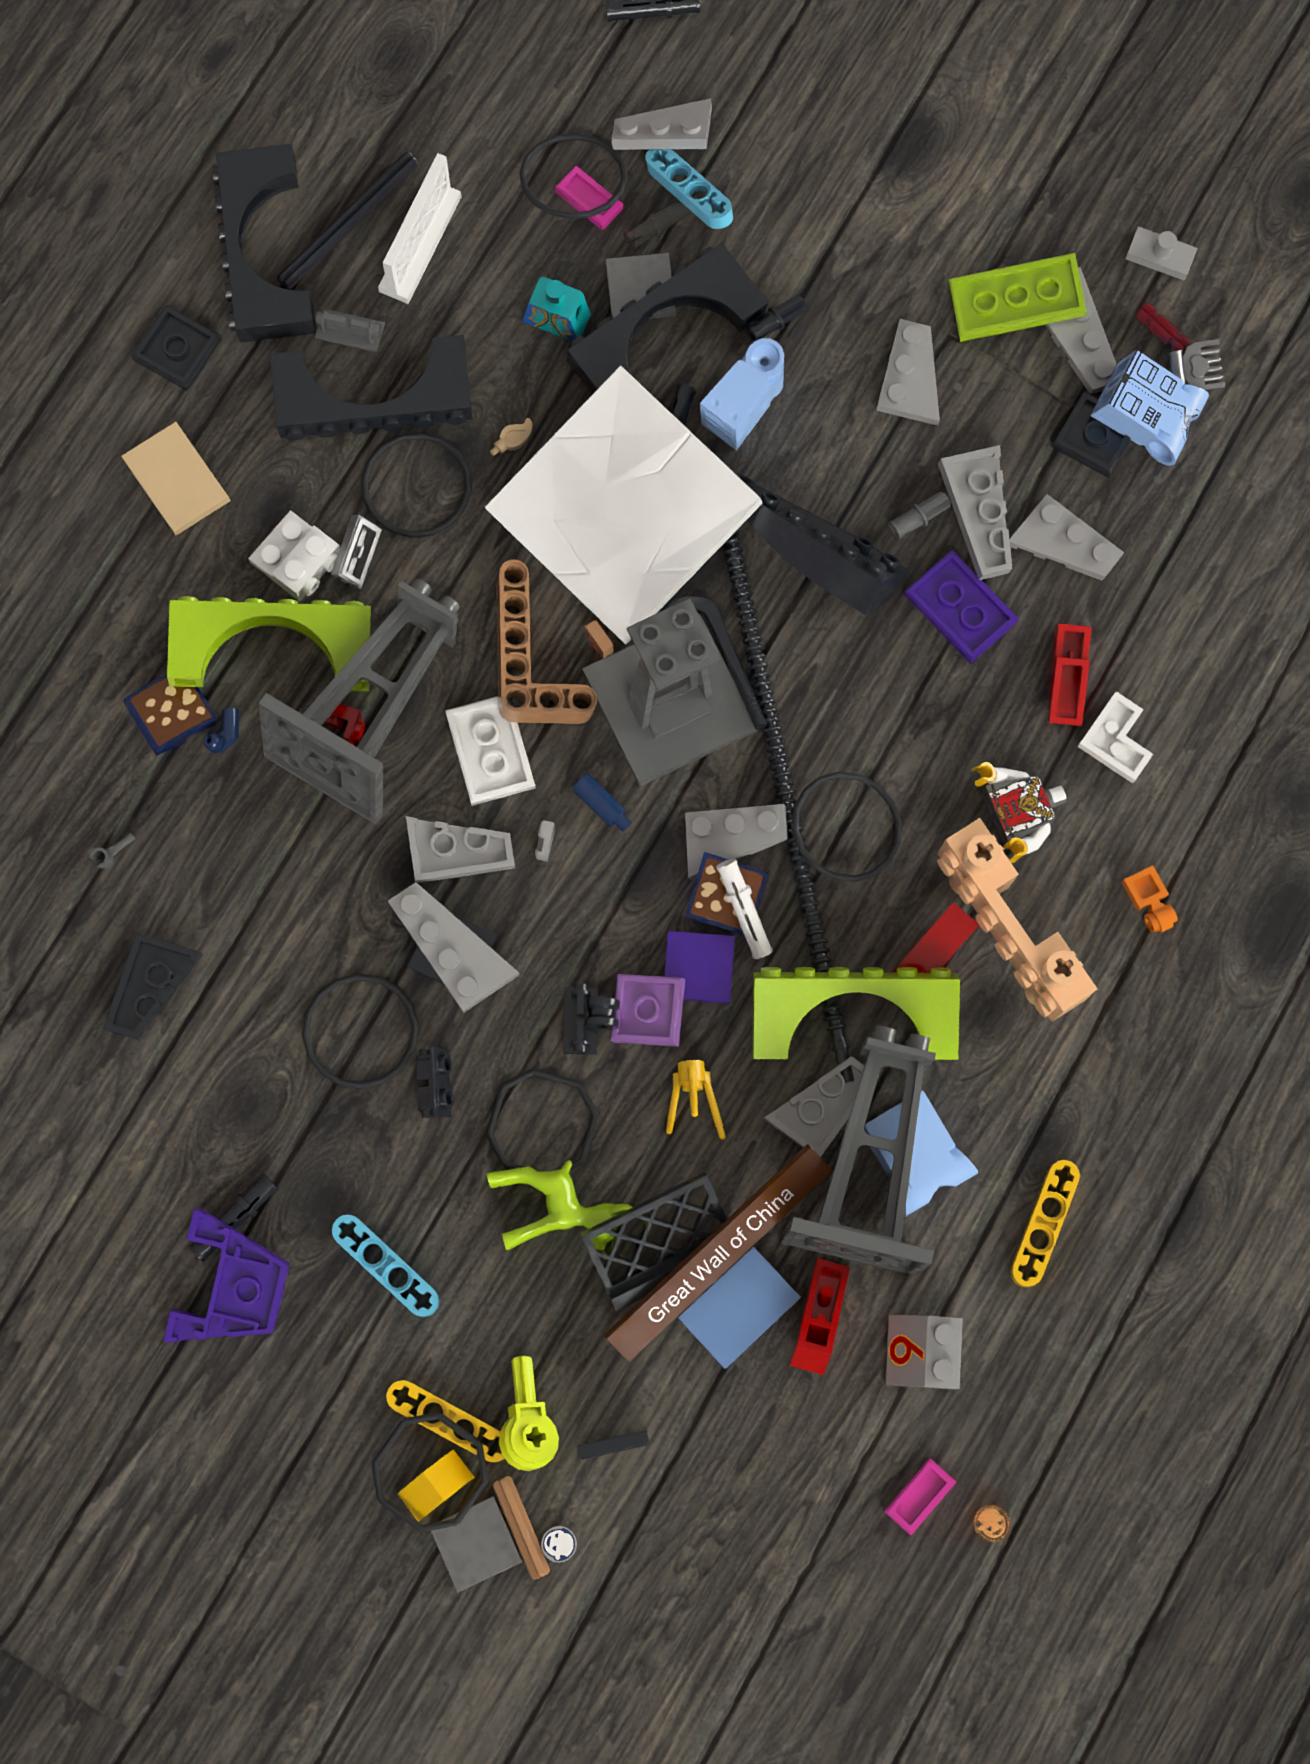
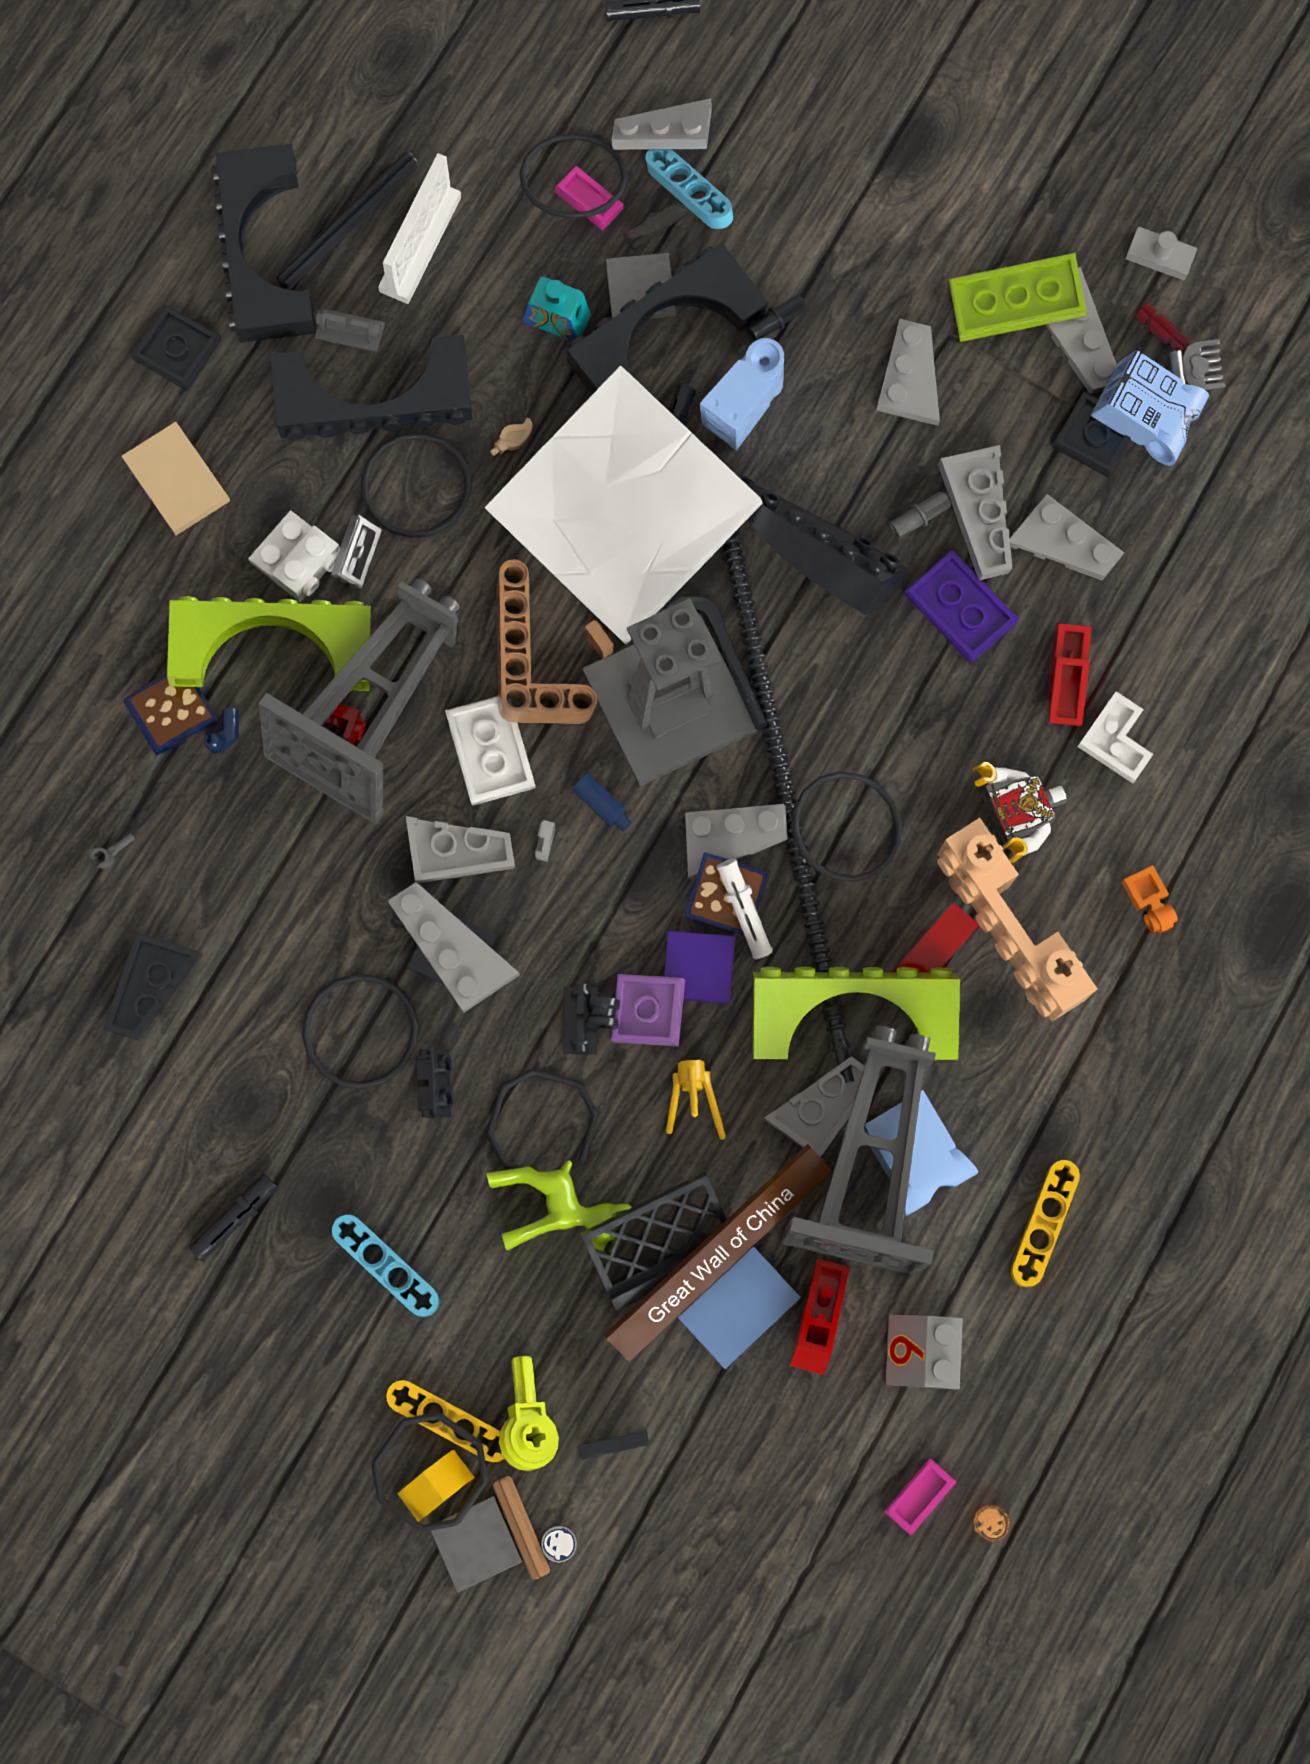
(245, 1286): dark purple wing -> none

